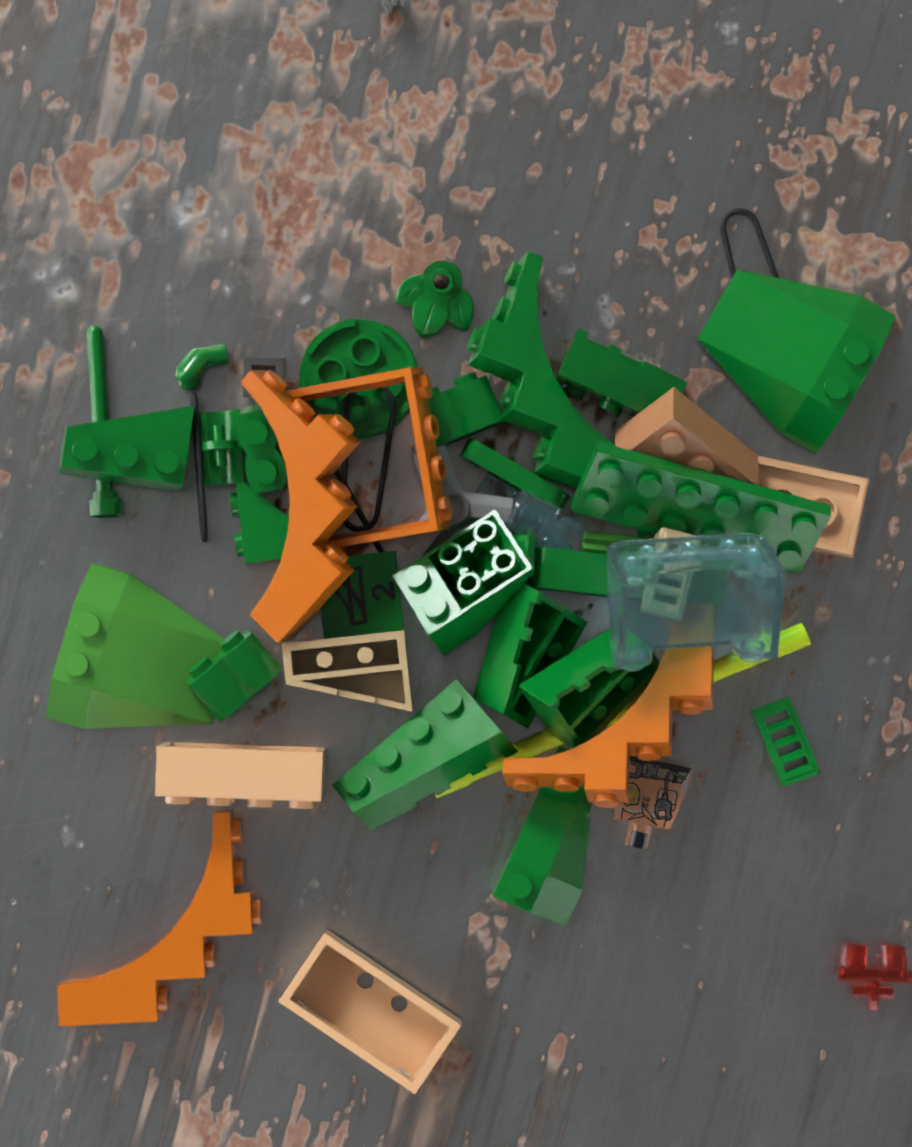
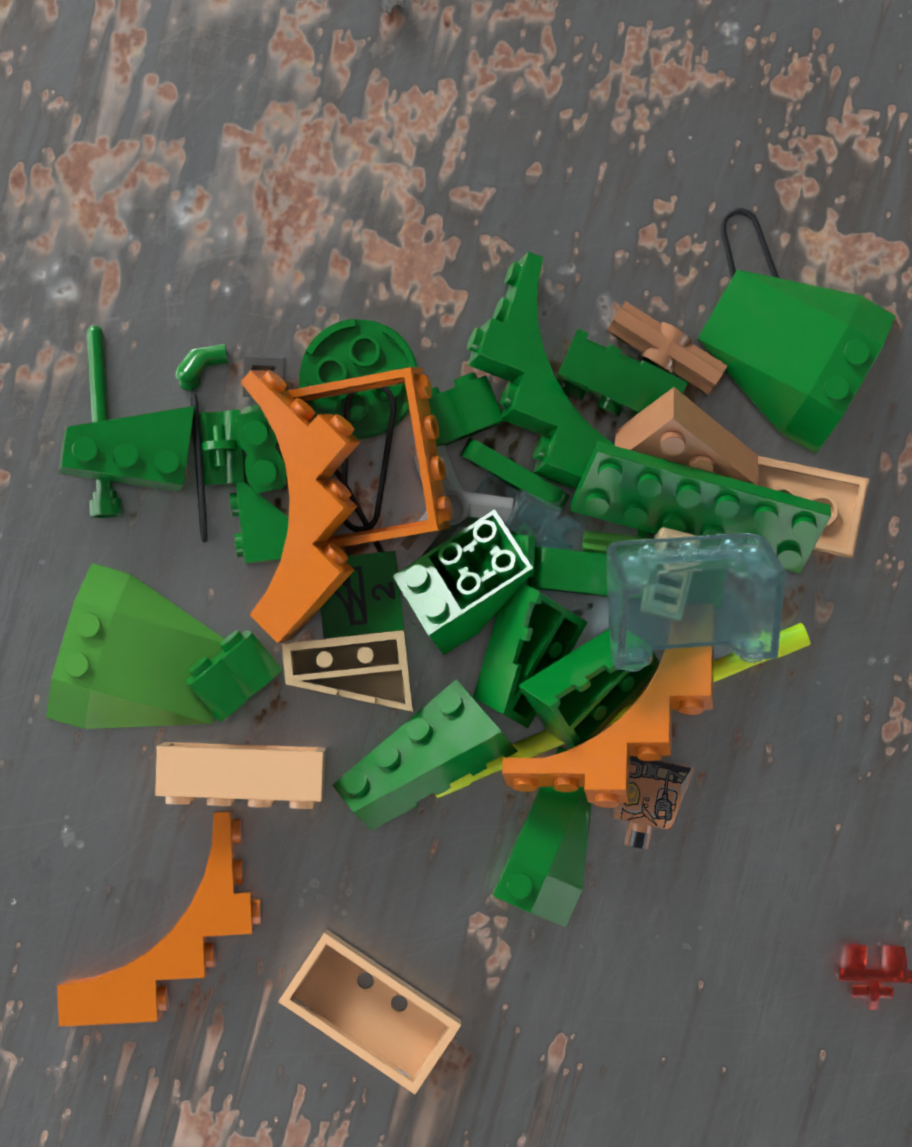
(433, 304): green plate -> none
(666, 348): none -> nougat piece
(811, 767): green slope -> none

